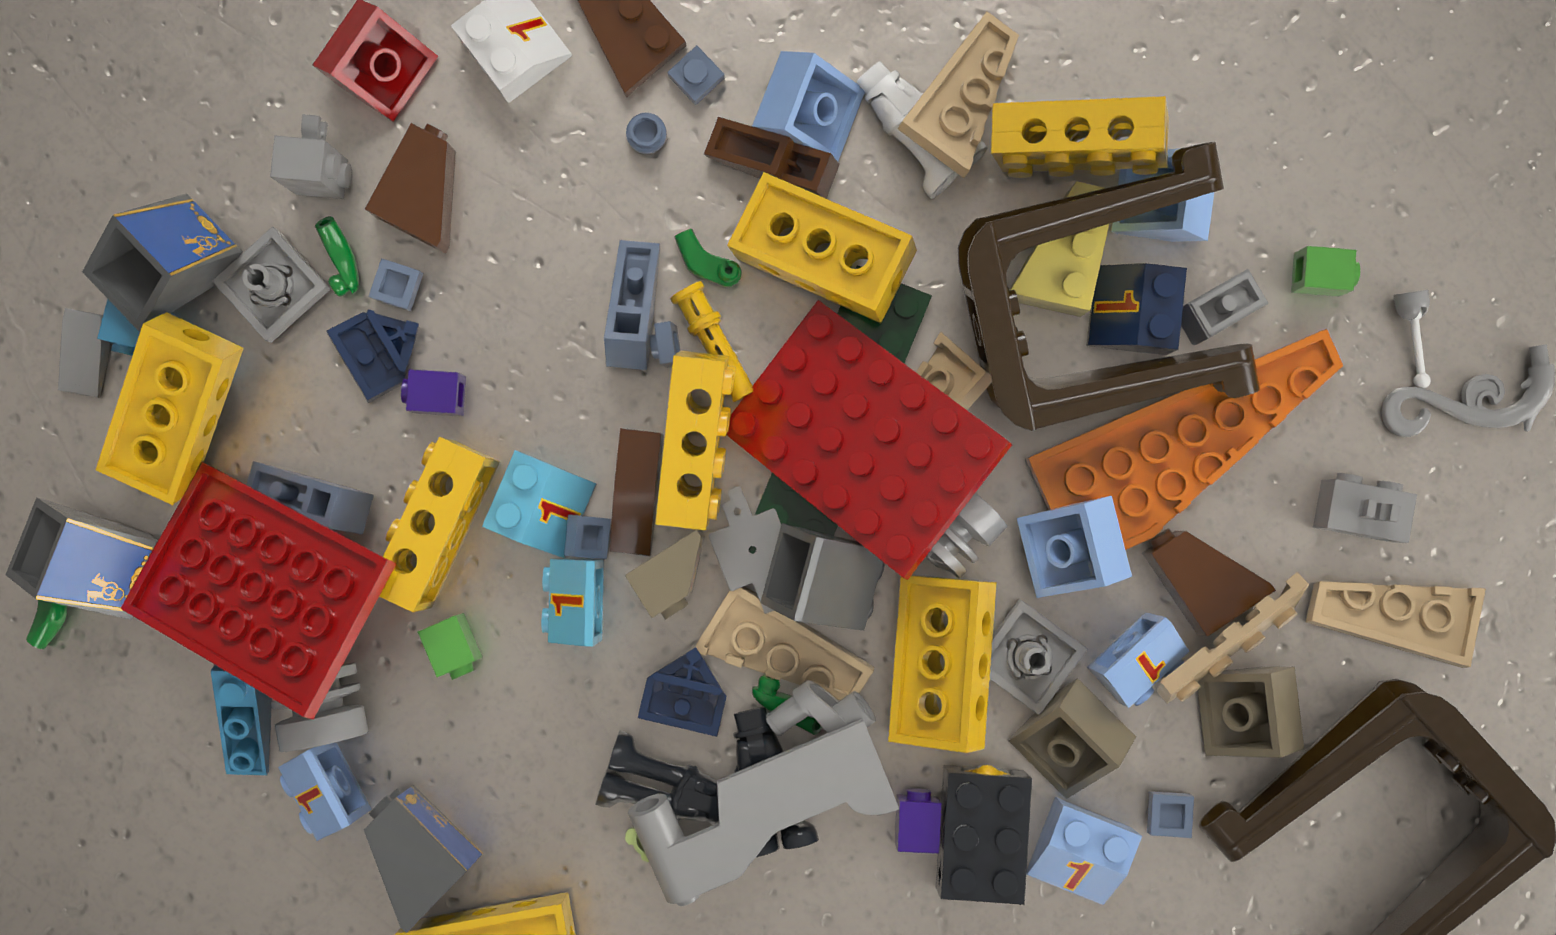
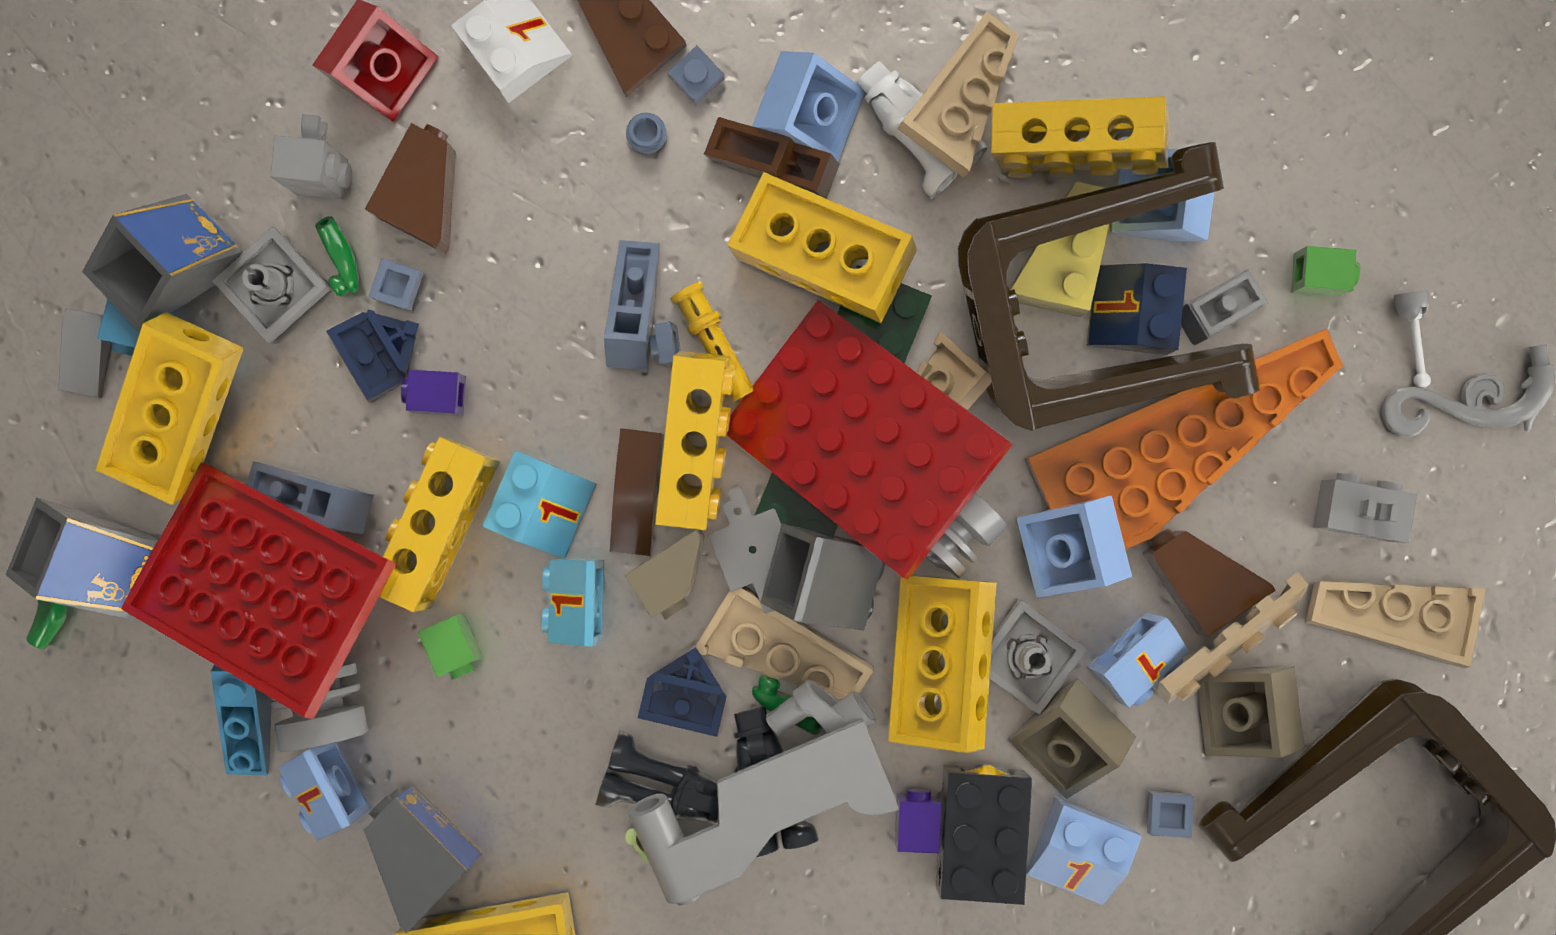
(587, 537): sand blue plate -> none
(705, 265): green arm -> none

